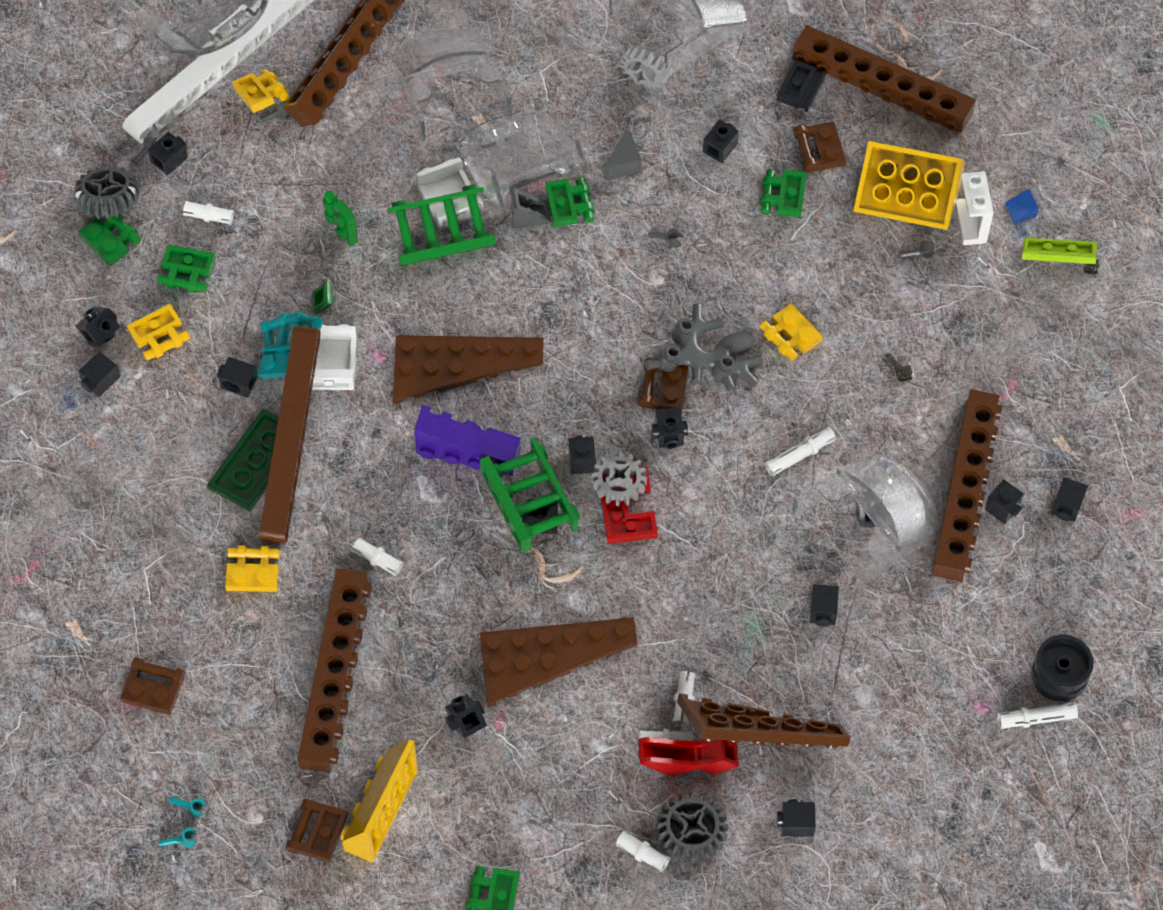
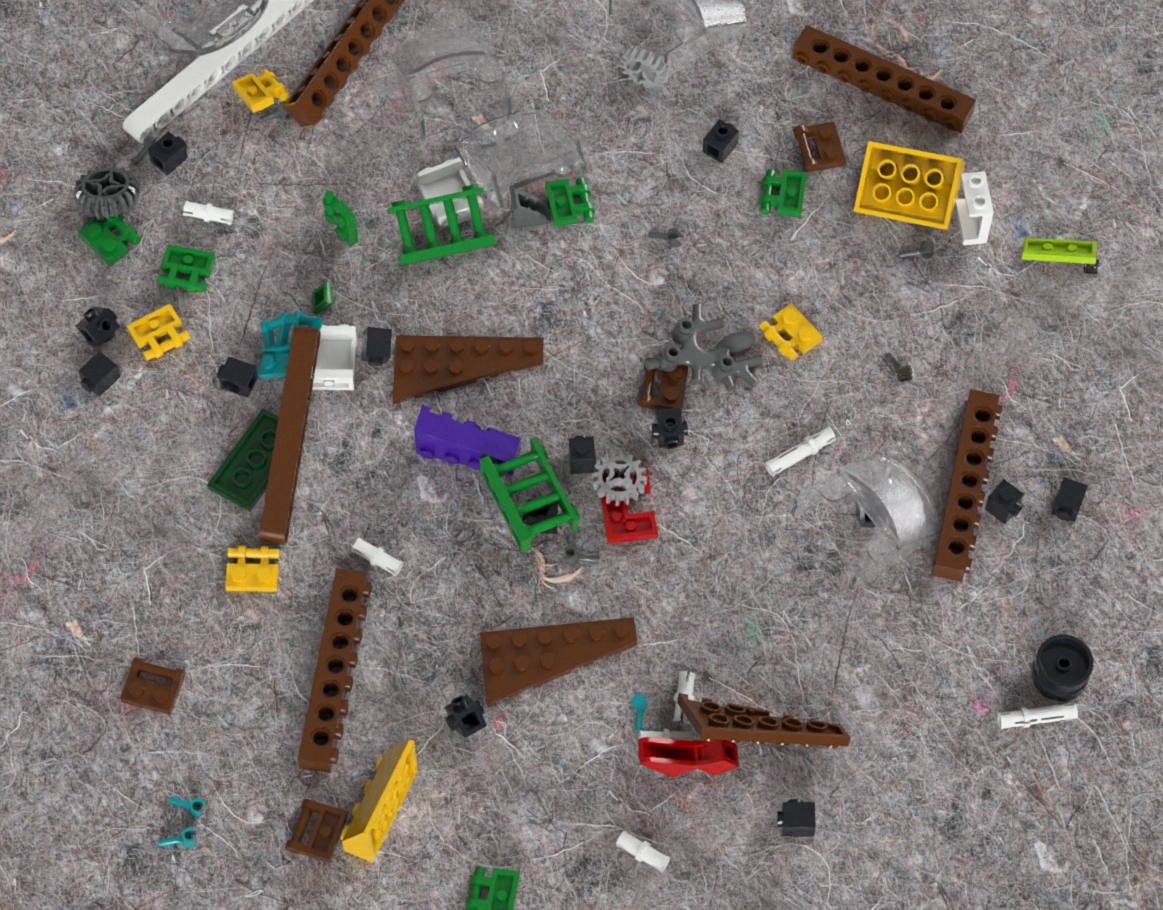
(376, 346): none -> black brick
(578, 557): none -> dark grey hand
(624, 159): dark grey slope -> none
(640, 703): none -> teal hand
(702, 809): dark grey gear -> none
(801, 85): black plate -> none
(824, 605): black brick -> none
(1022, 206): blue slope -> none

